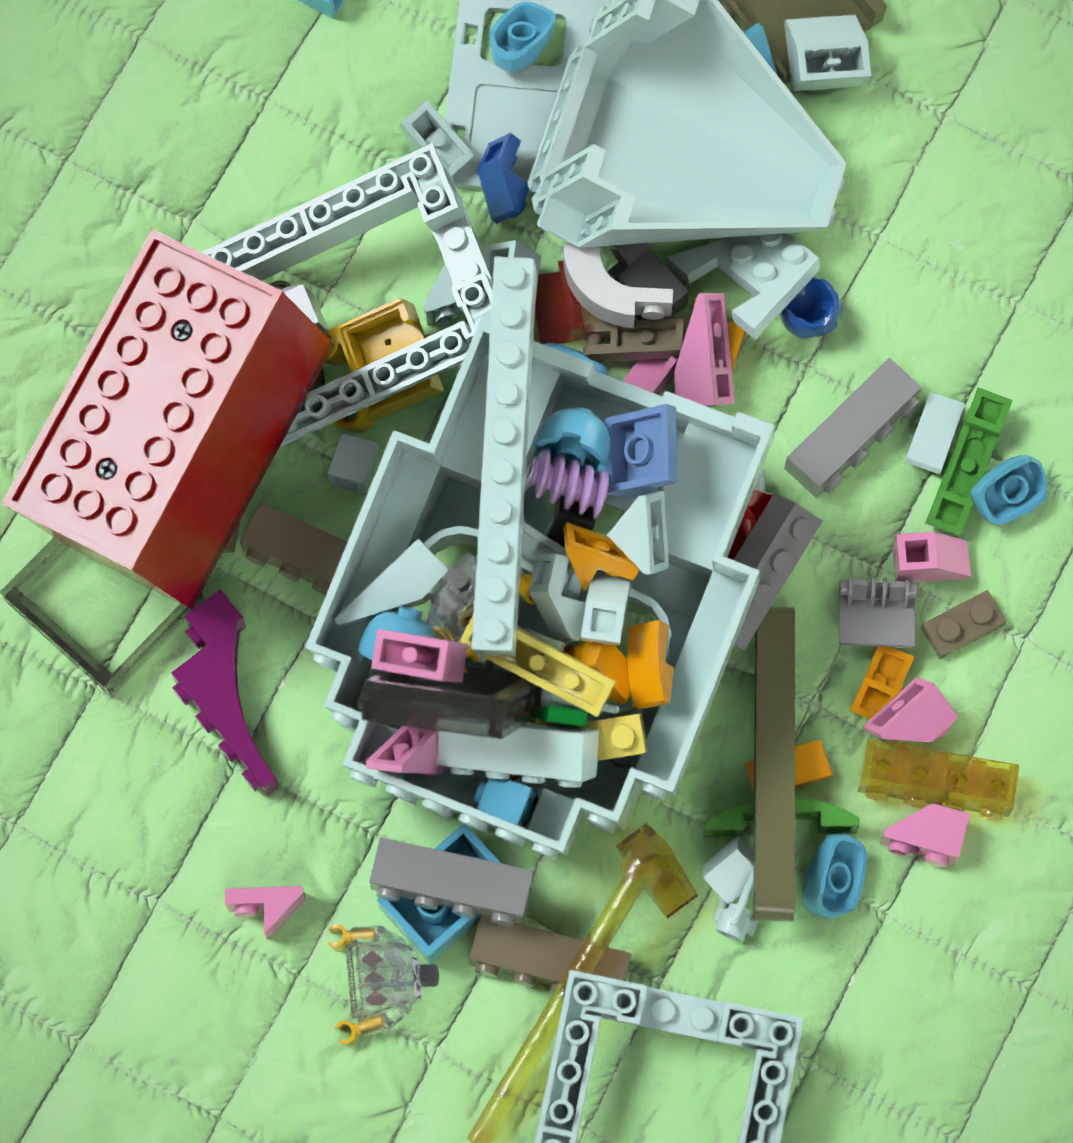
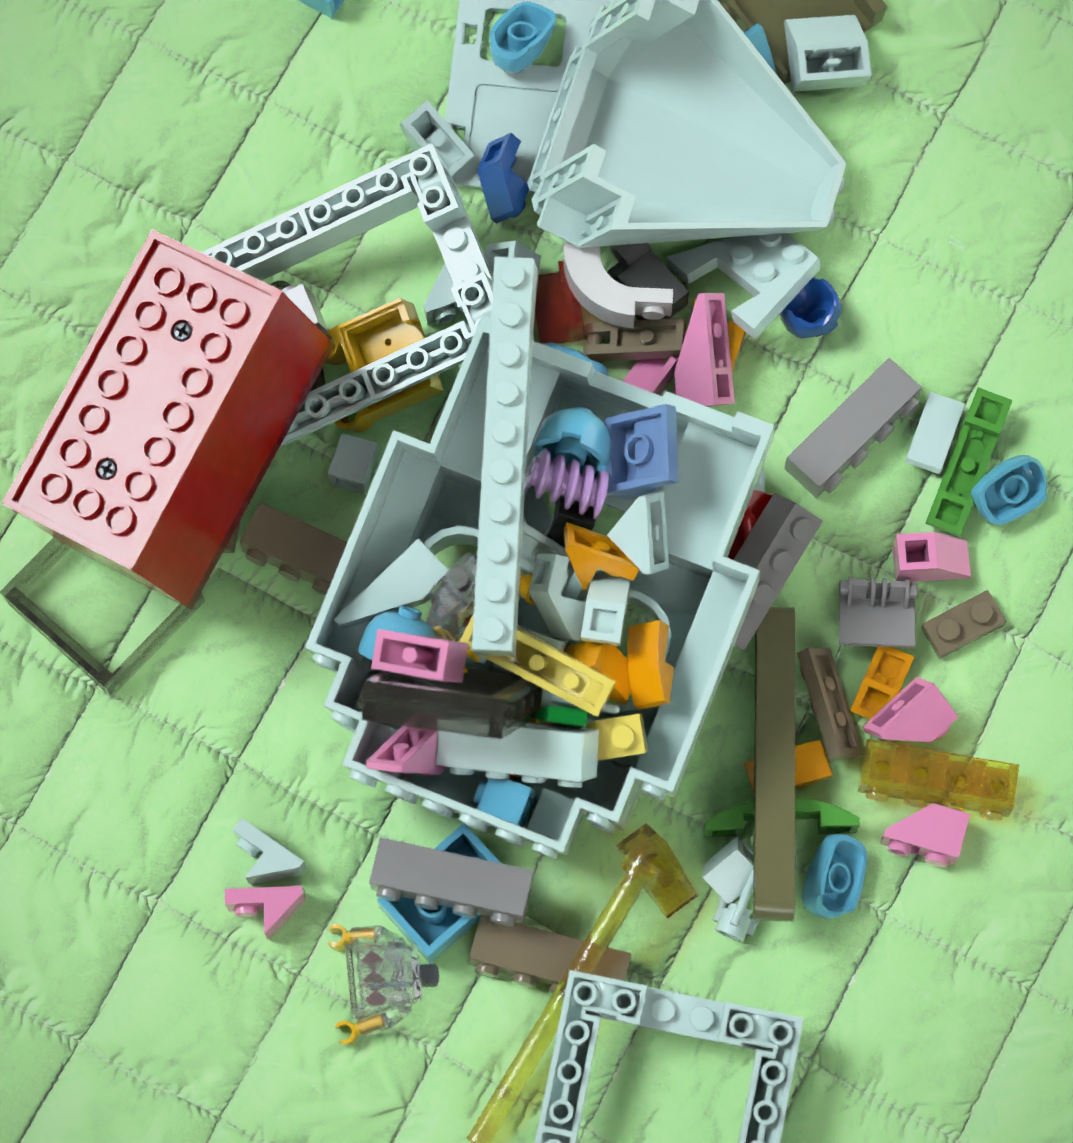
(211, 685): magenta arch -> none
(275, 860): none -> light aqua slope
(829, 704): none -> dark tan plate

